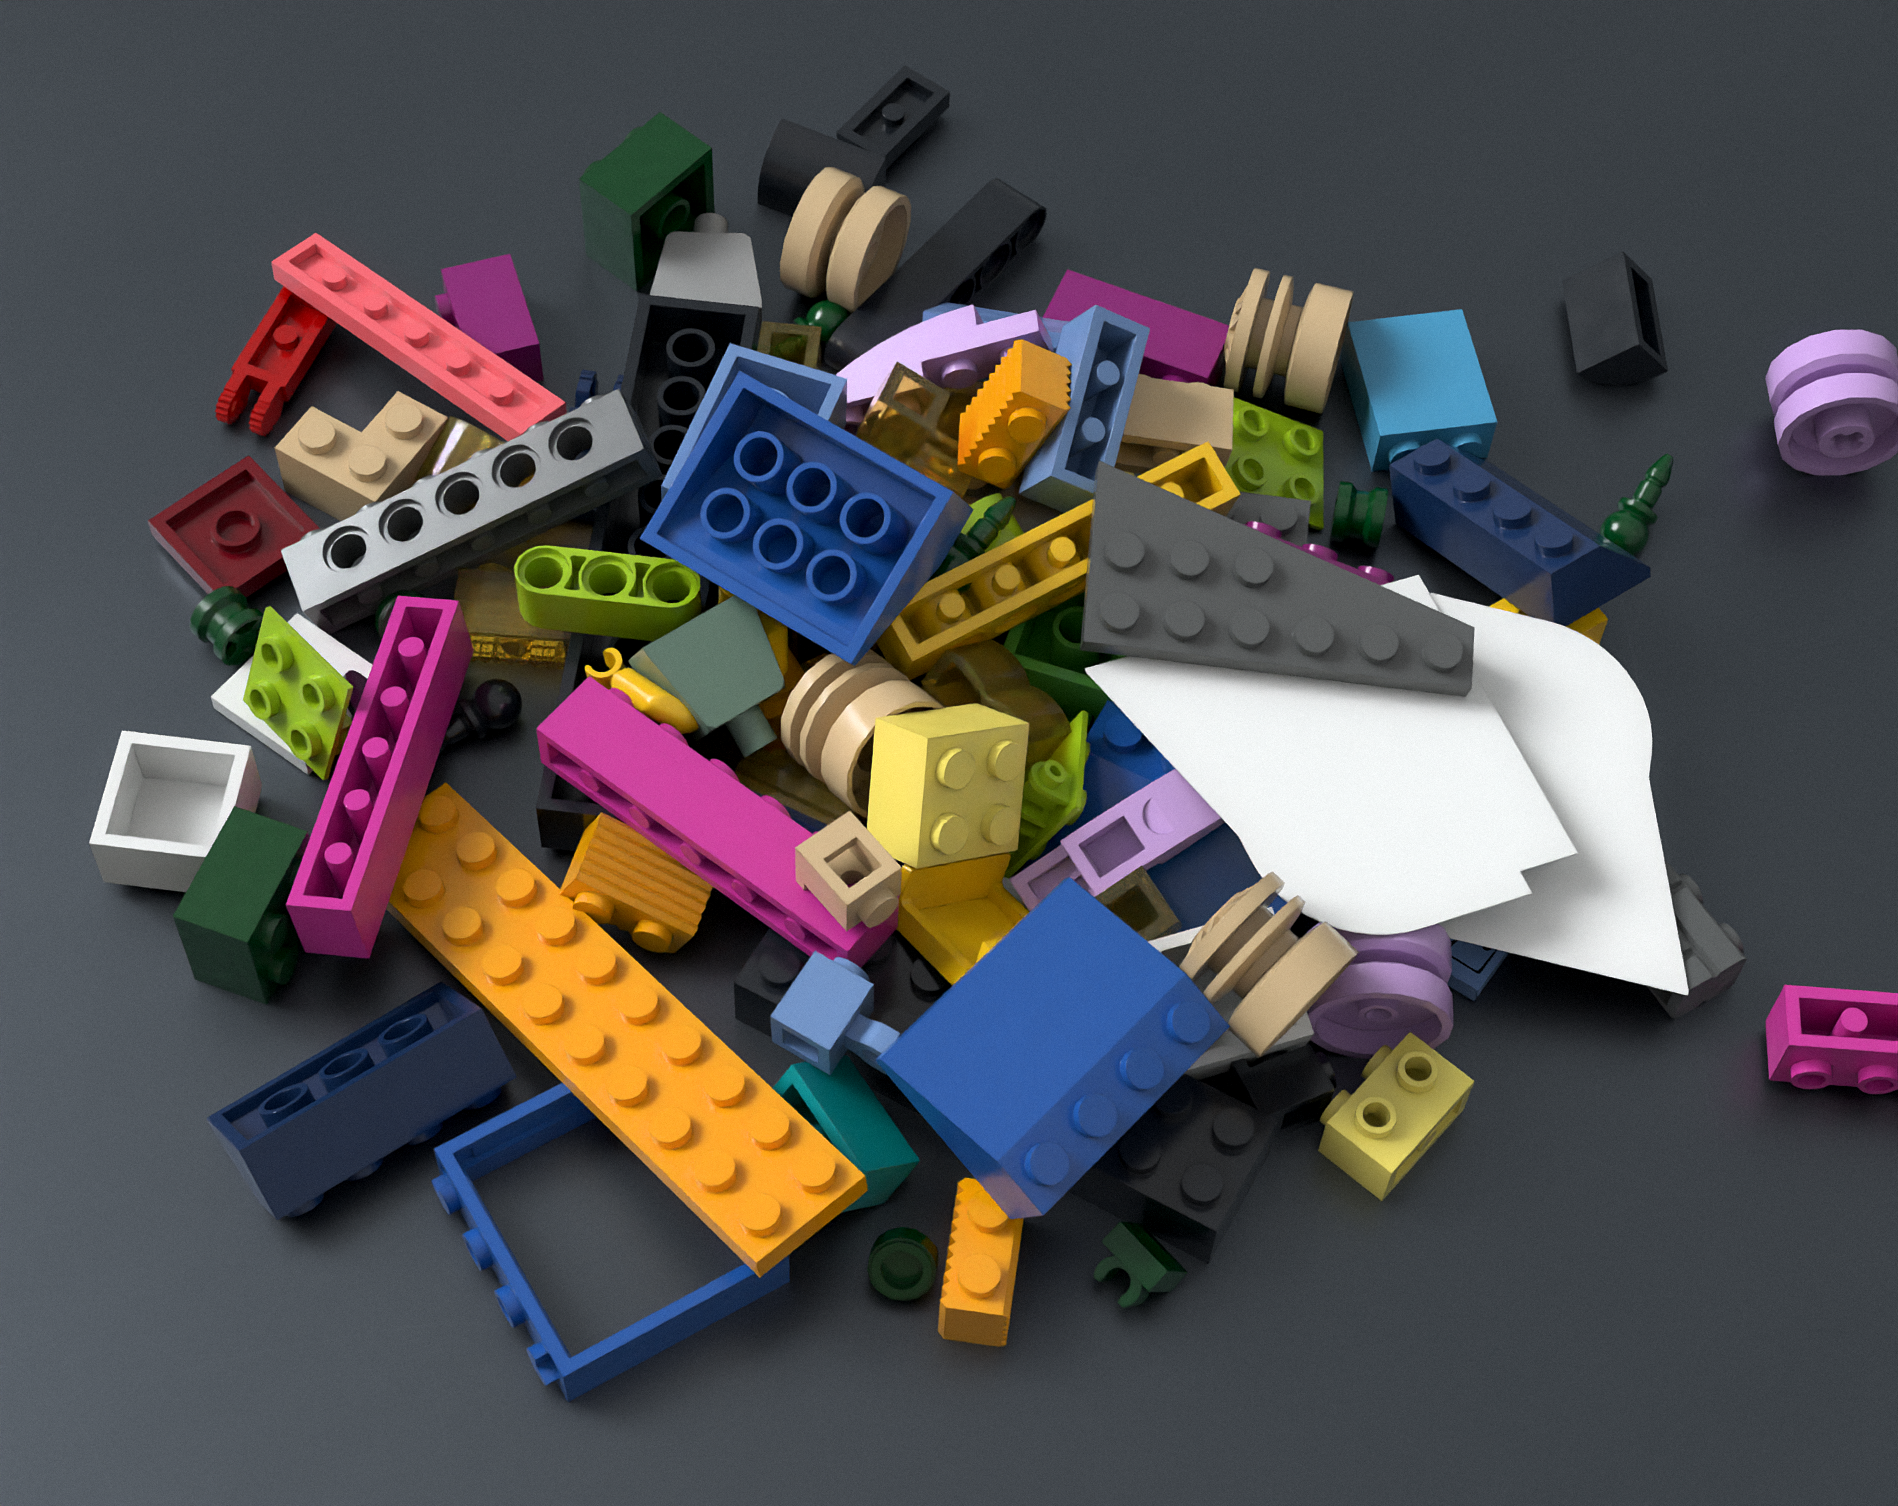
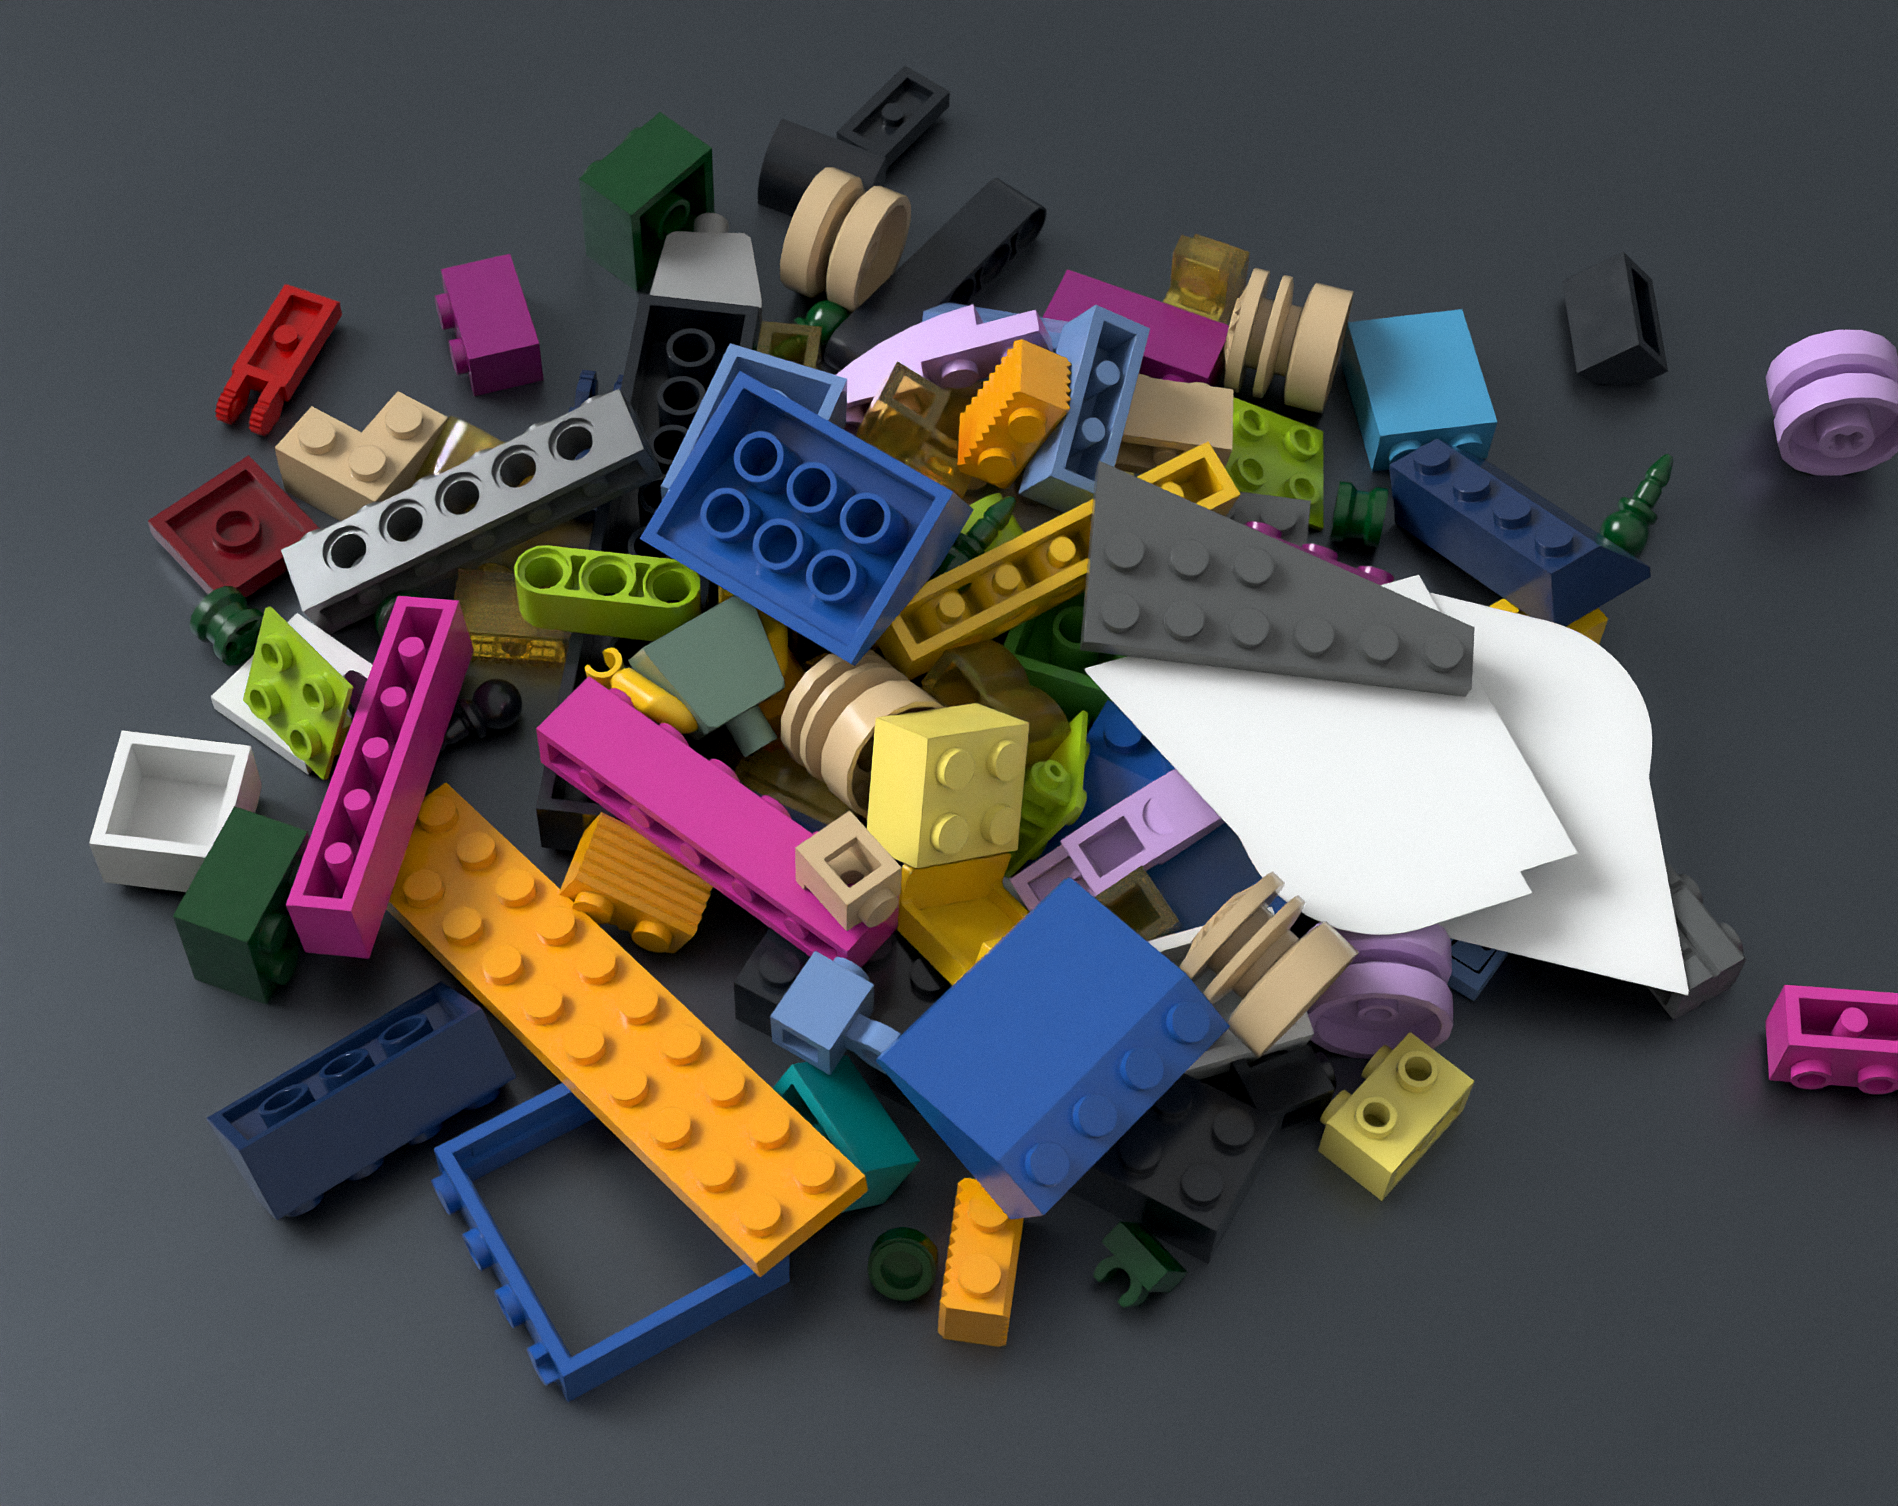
(415, 338): coral plate -> none
(1207, 277): none -> clear yellow brick

